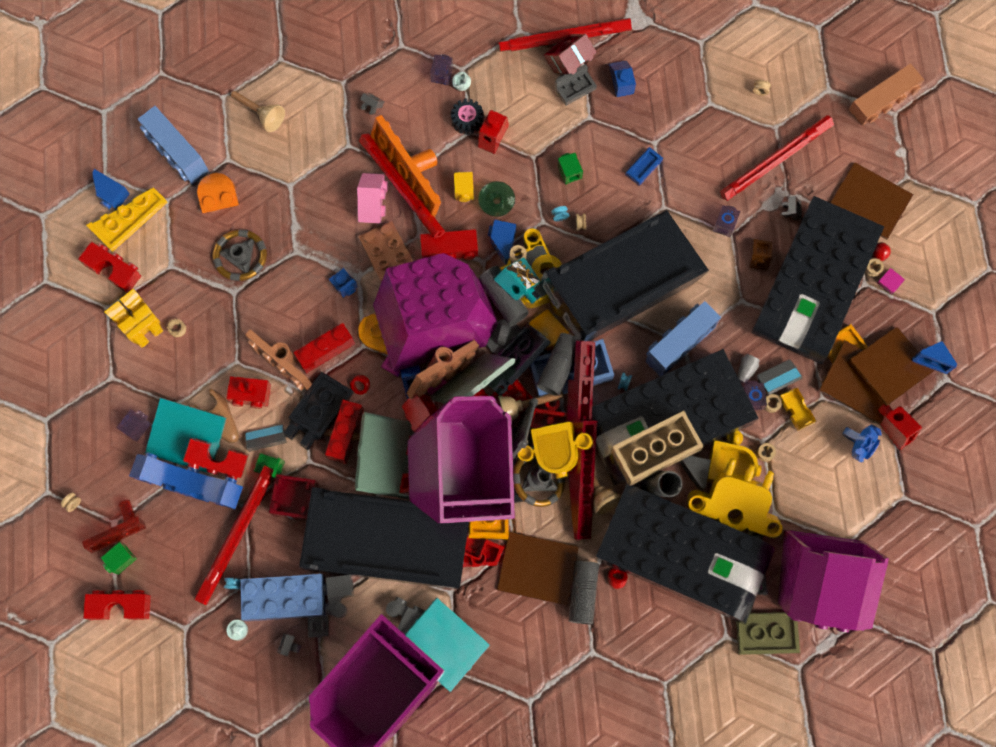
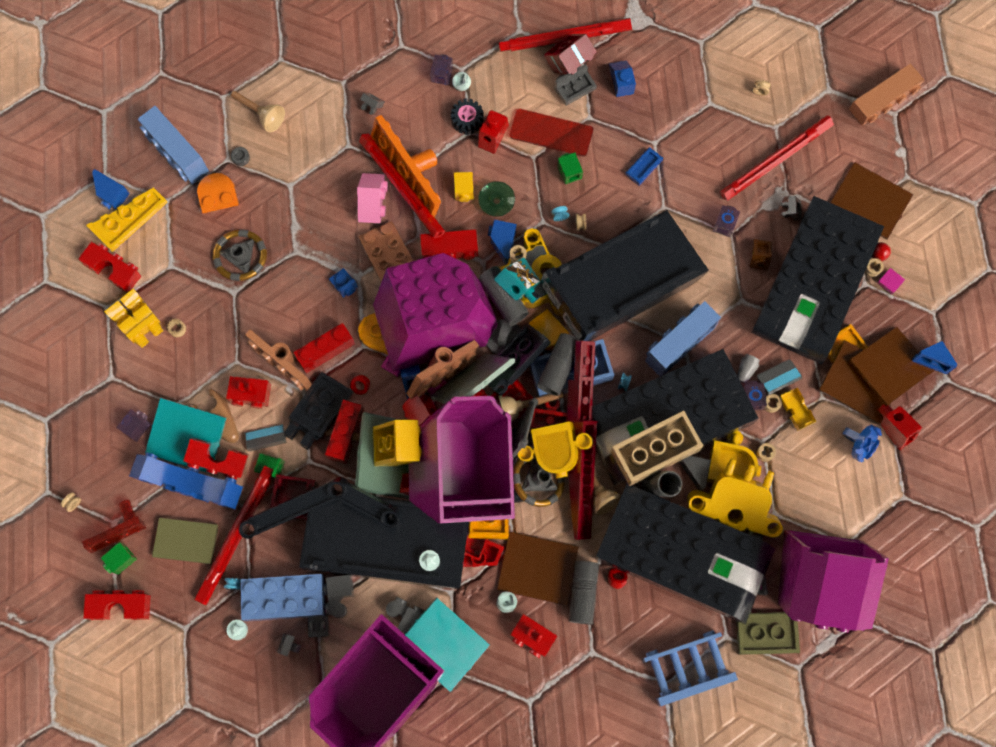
(185, 541): none -> olive tile
(240, 156): none -> dark grey tile
(317, 497): none -> black piece
(396, 443): none -> yellow brick
(429, 560): none -> light aqua tile
(506, 602): none -> light aqua tile
(533, 636): none -> red brick
(551, 132): none -> clear red piece
(686, 689): none -> medium blue fence

